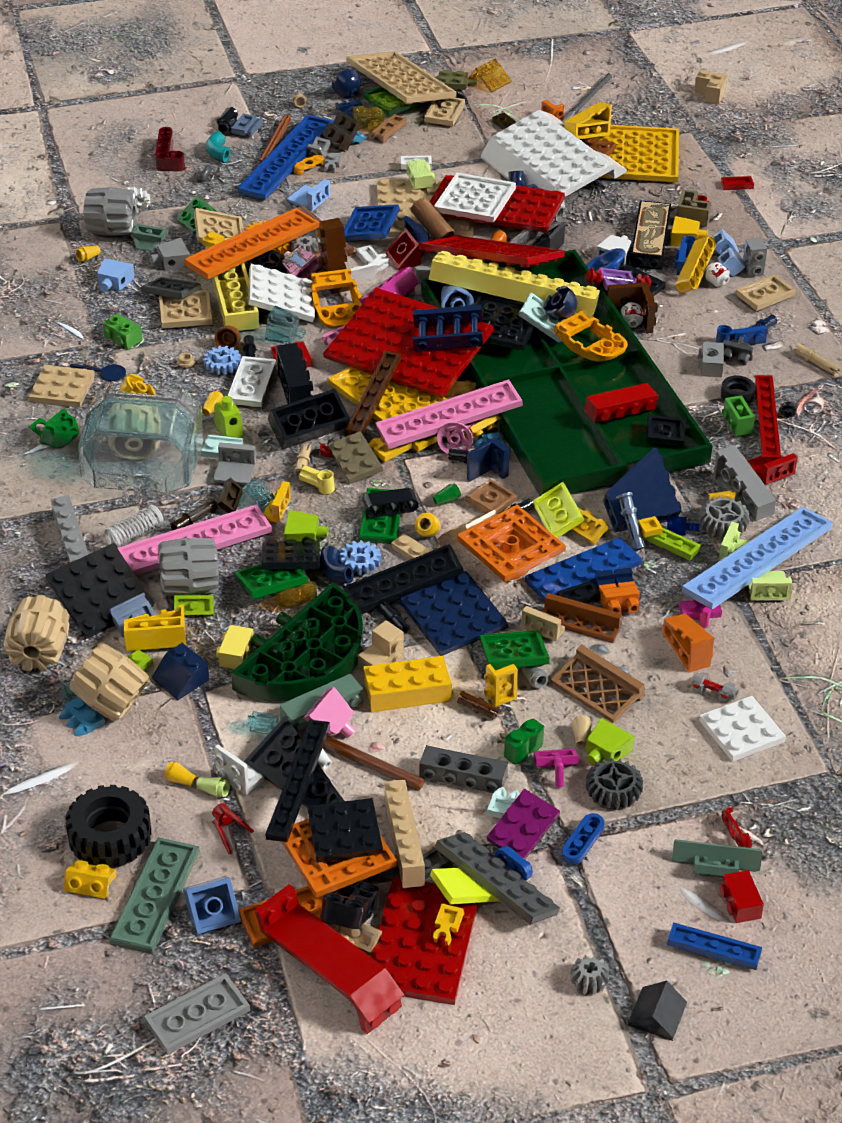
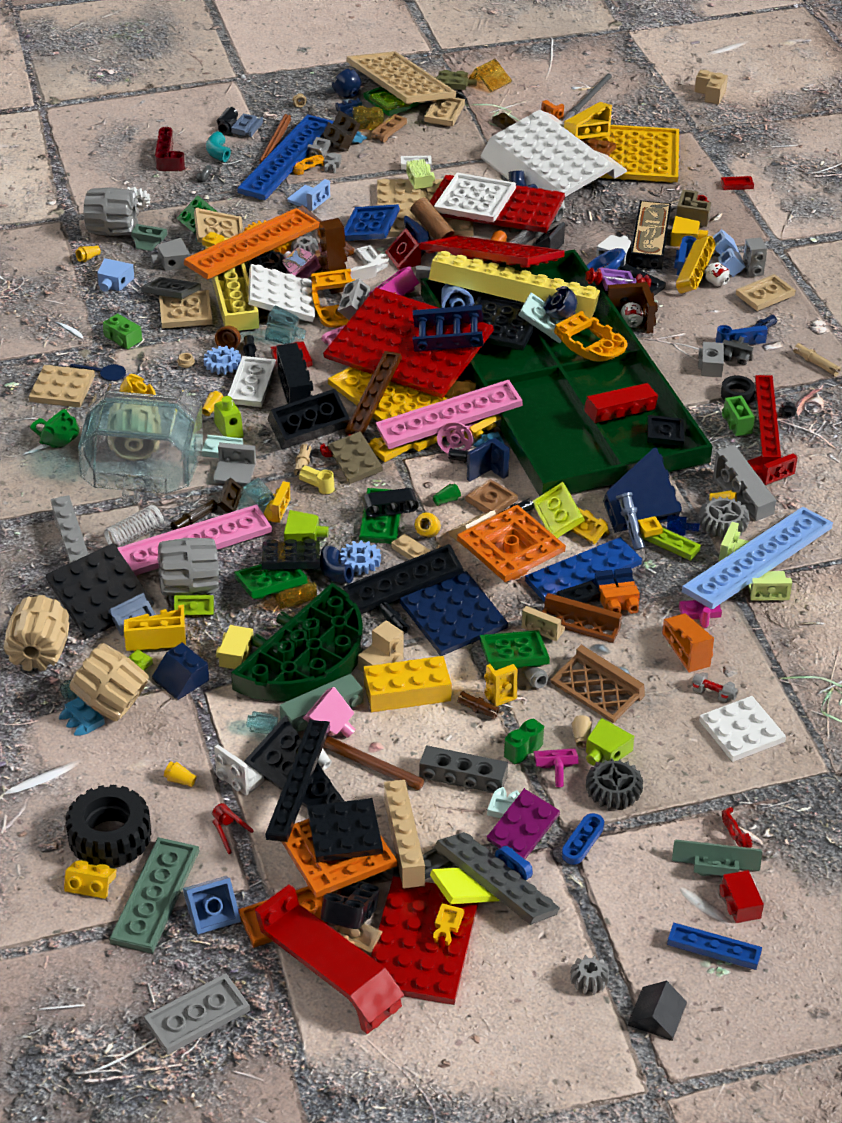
(215, 786): yellowish green cone -> none
(353, 297): none -> light grey brick

